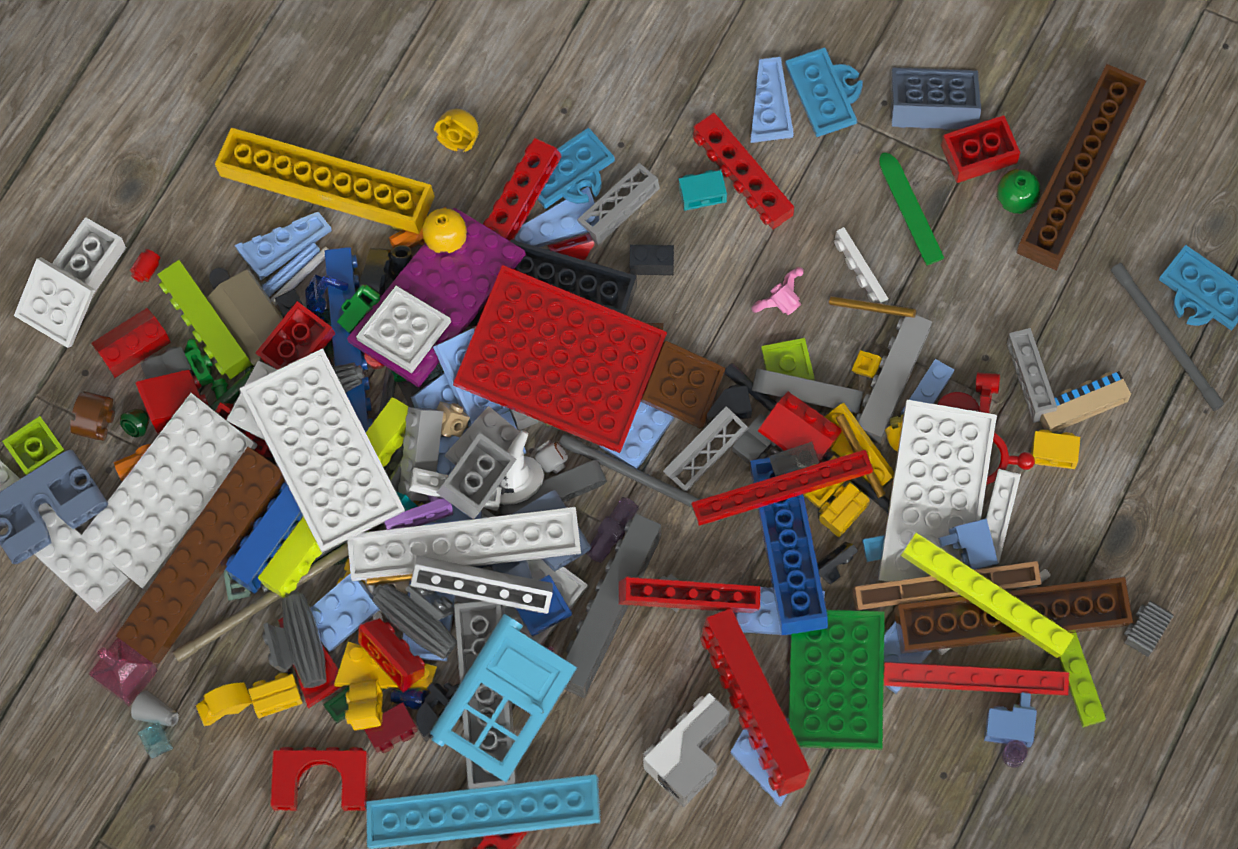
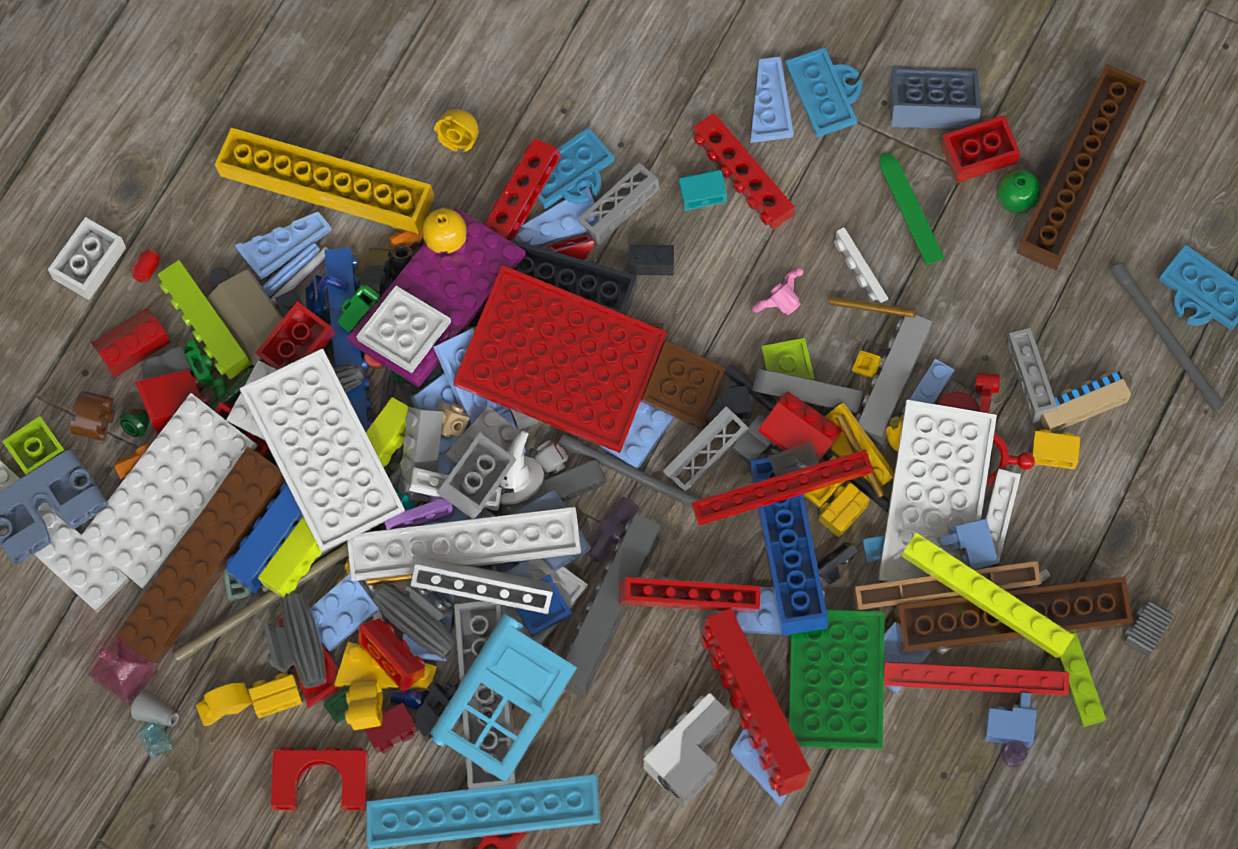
(54, 302): white plate -> none

